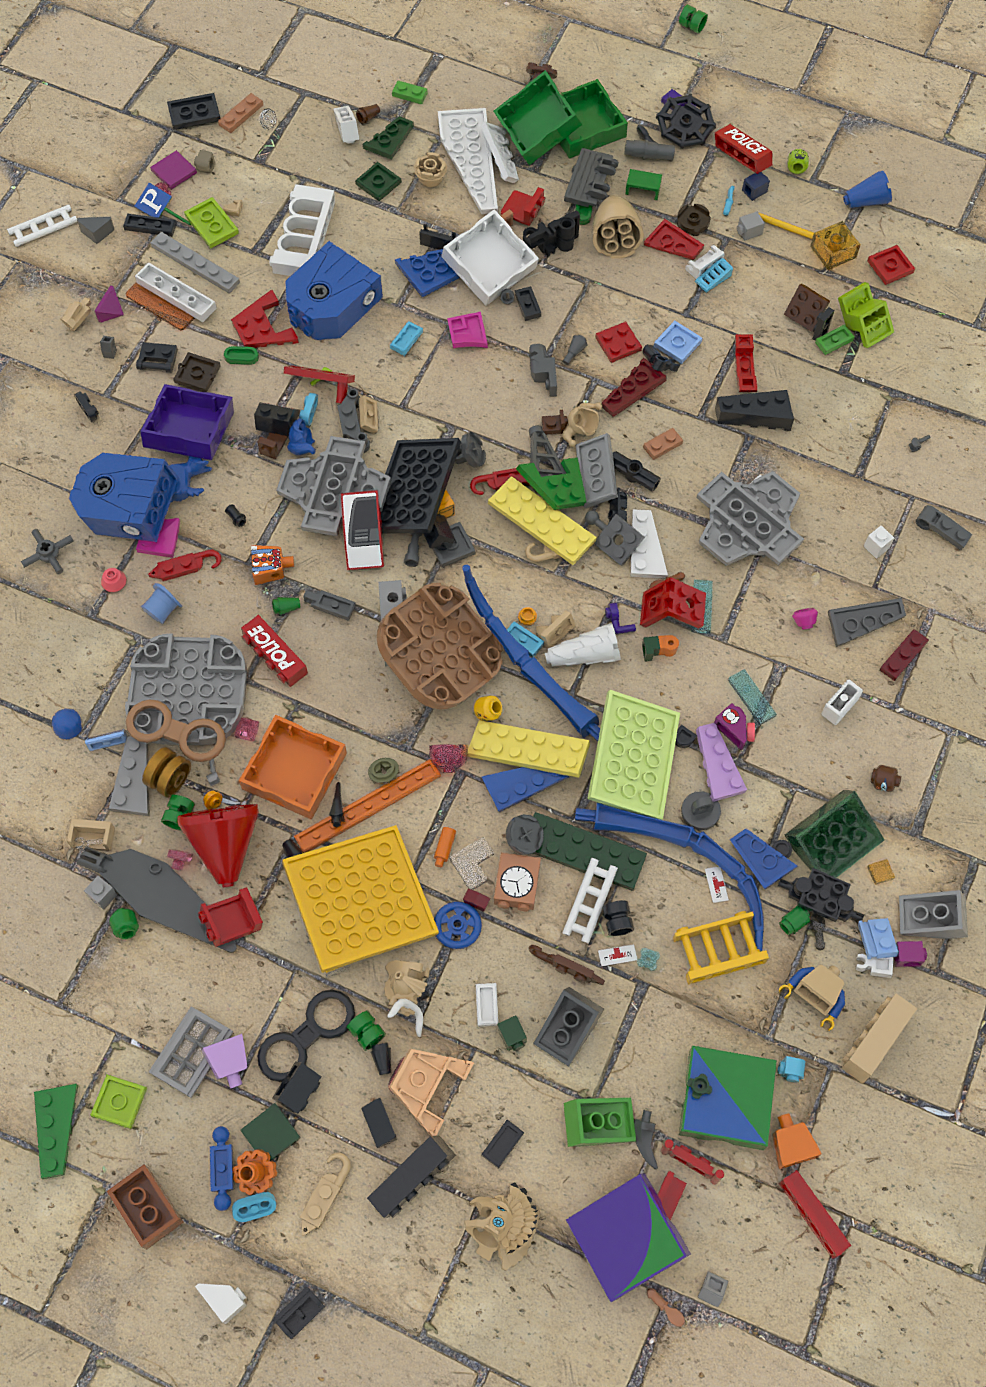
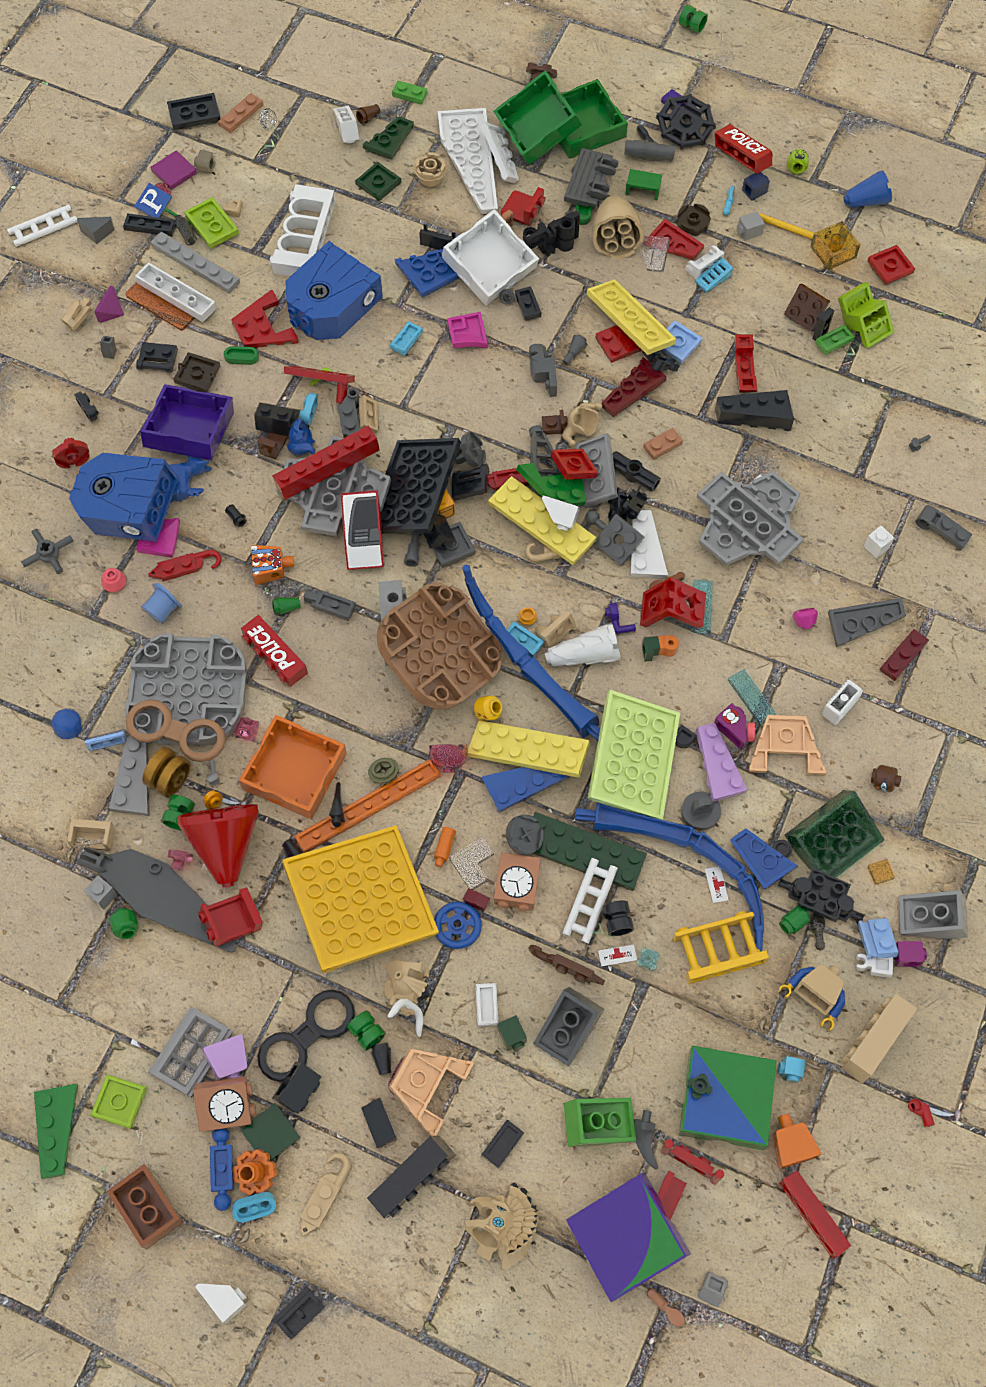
(71, 453): none -> red plate
(185, 230): none -> clear smoke cylinder
(223, 1103): none -> nougat brick
(326, 462): none -> red brick
(470, 486): none -> black plate
(562, 513): none -> white slope
(574, 463): none -> red plate
(631, 317): none -> light yellow plate
(635, 503): none -> black hinge
(655, 252): none -> clear wing
(786, 736): none -> light nougat wing
(923, 1110): none -> red arm

